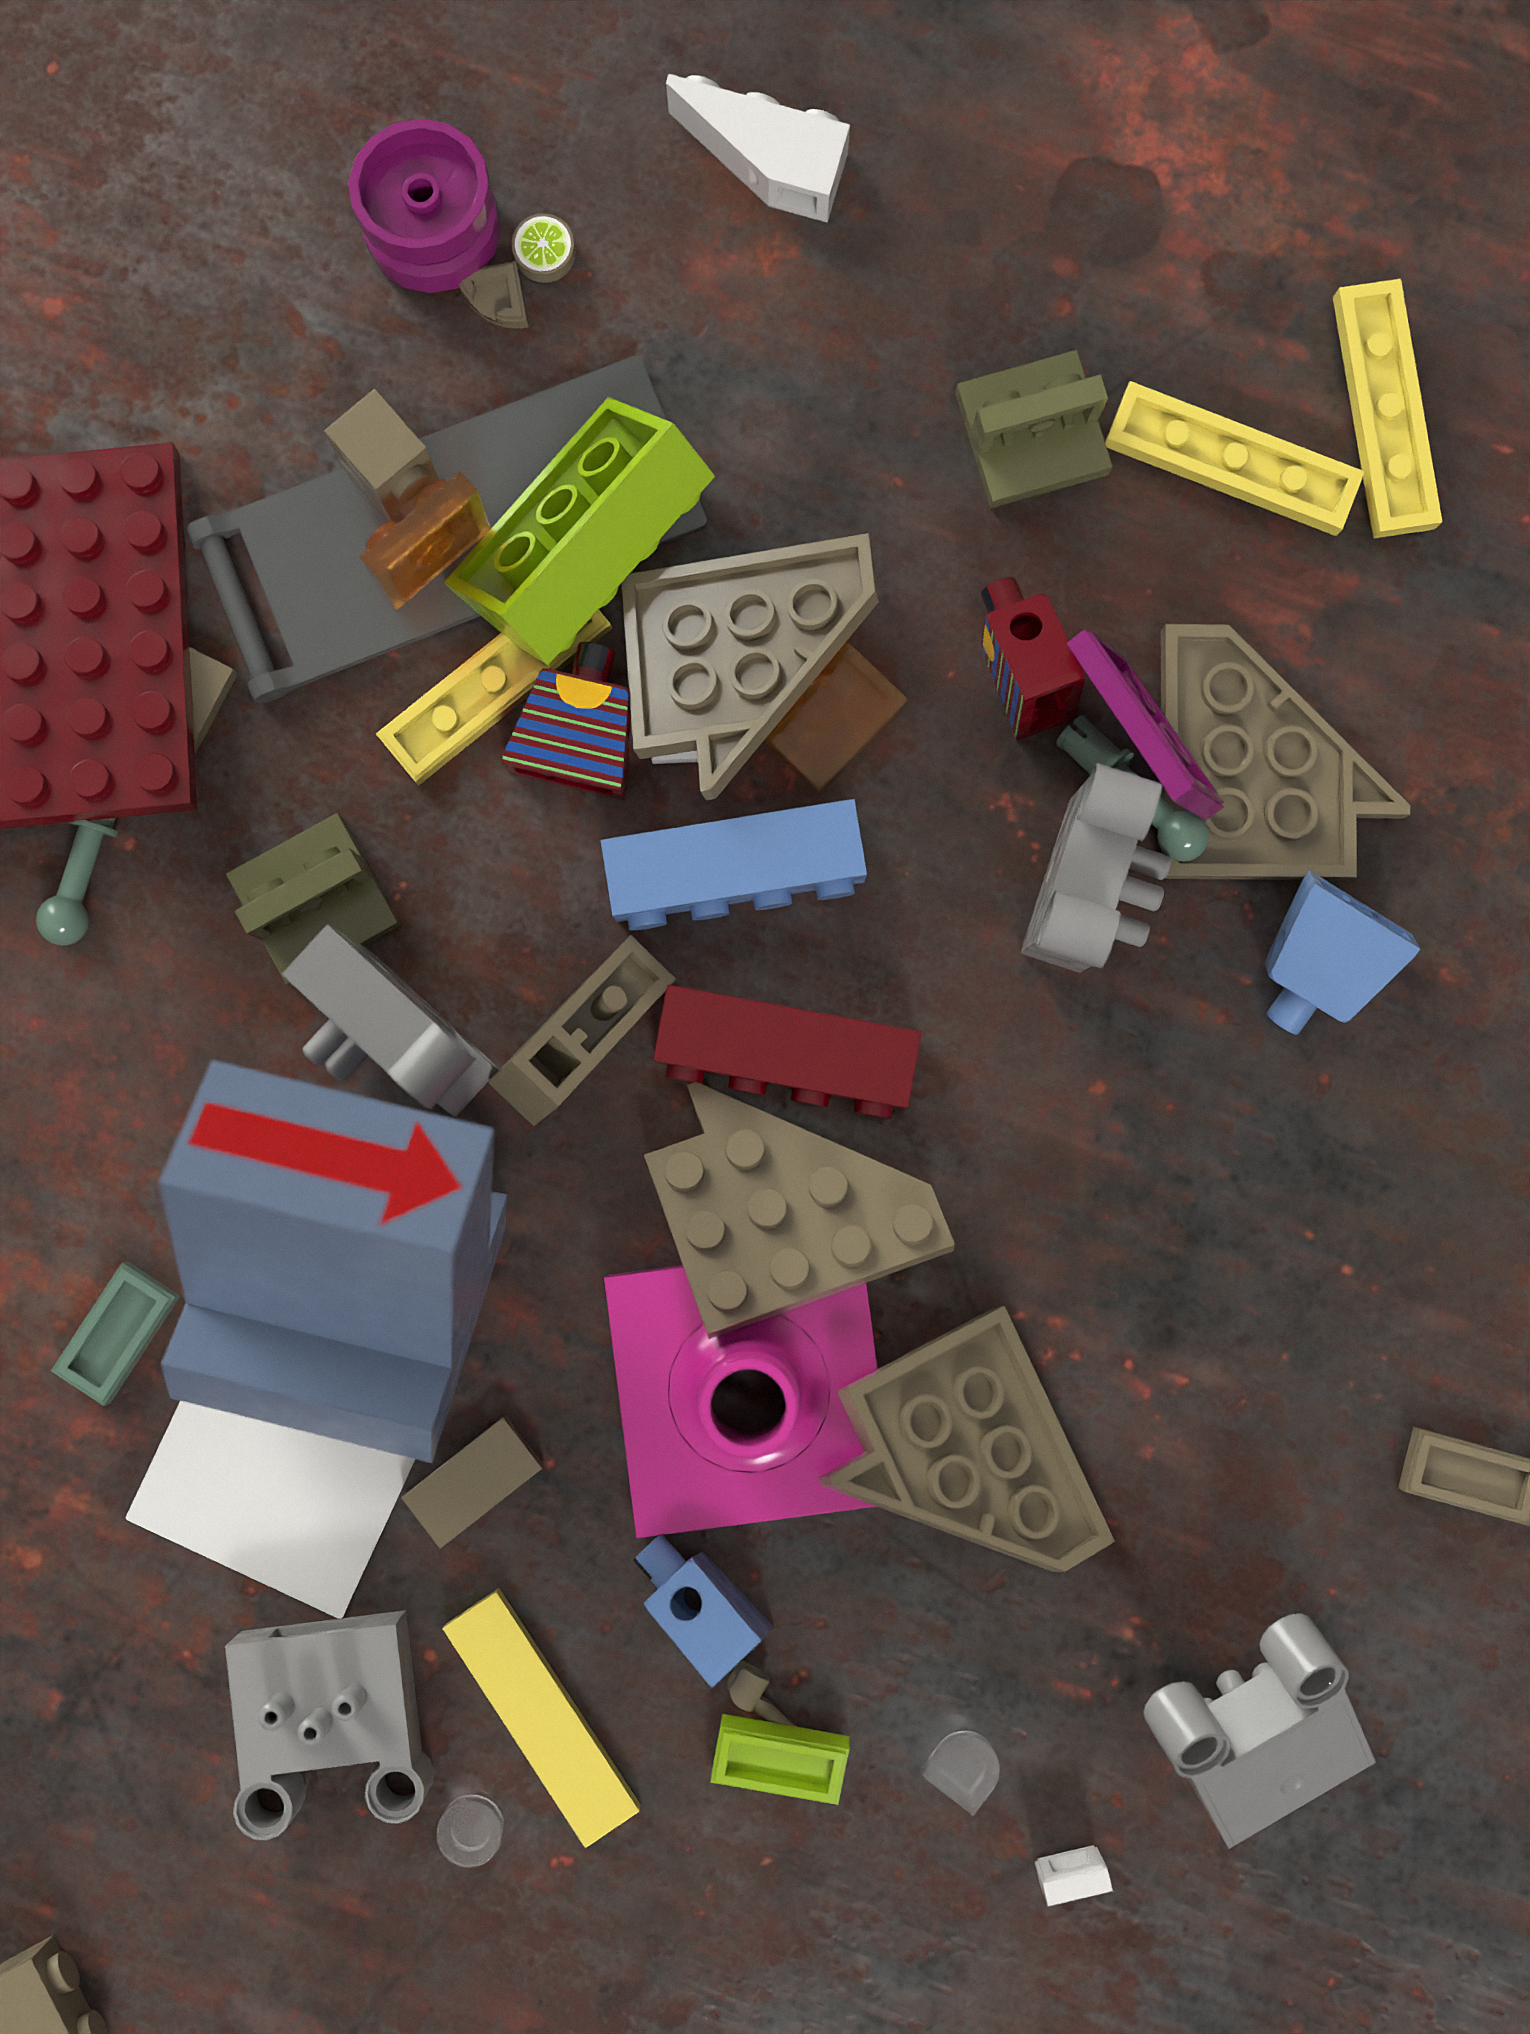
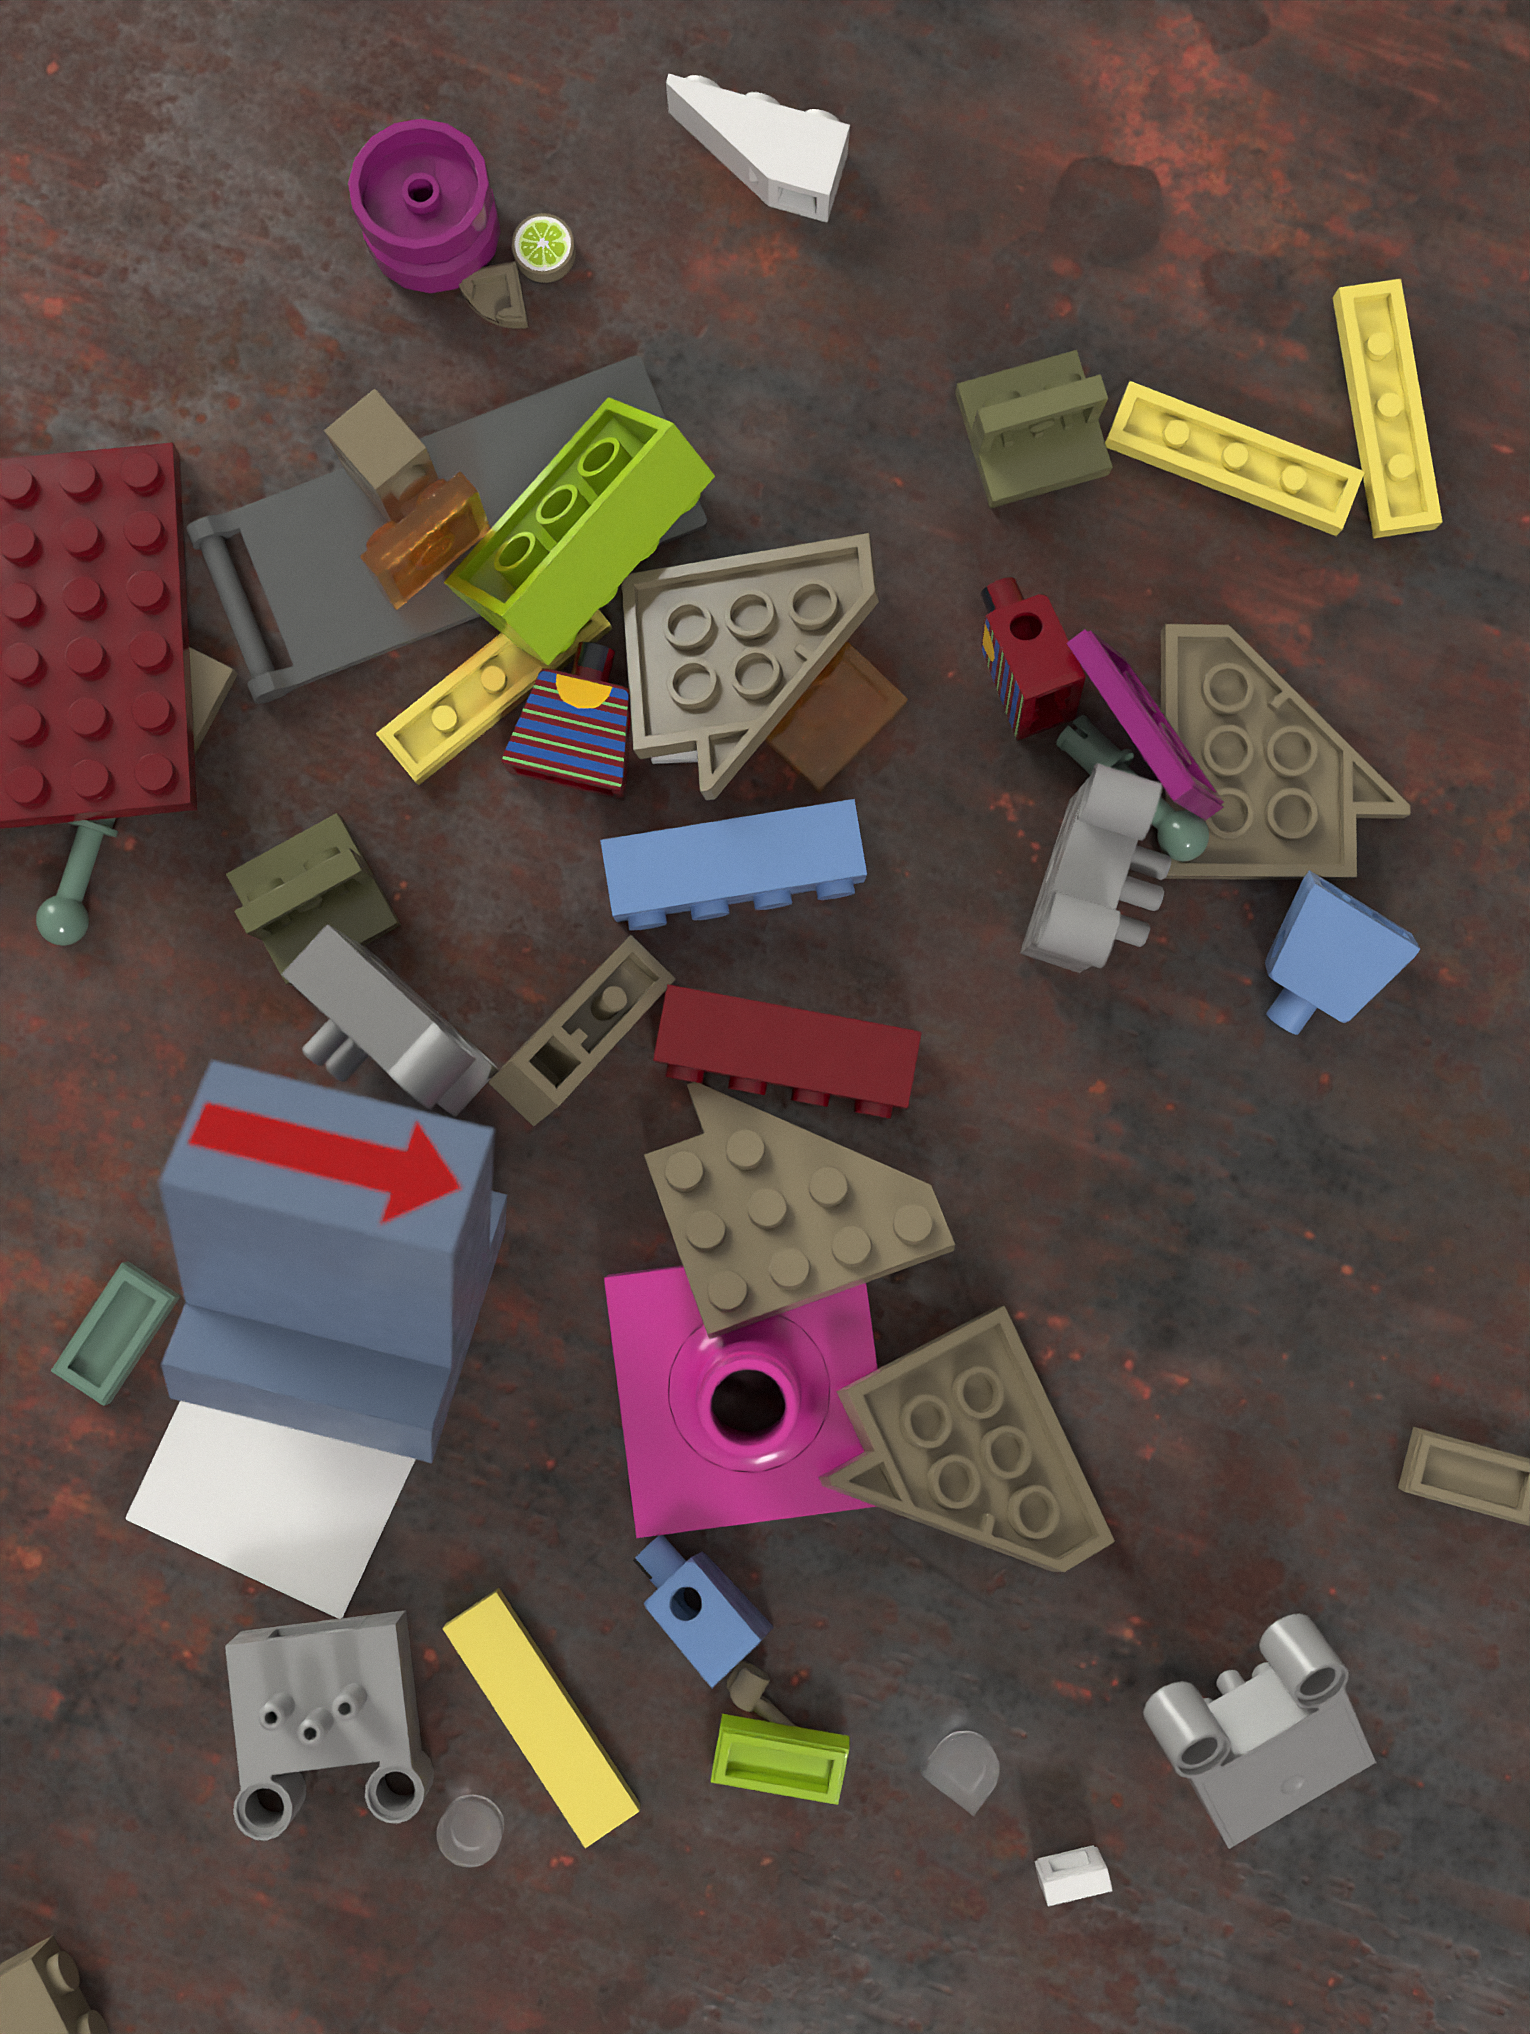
(472, 1481): dark tan tile -> none

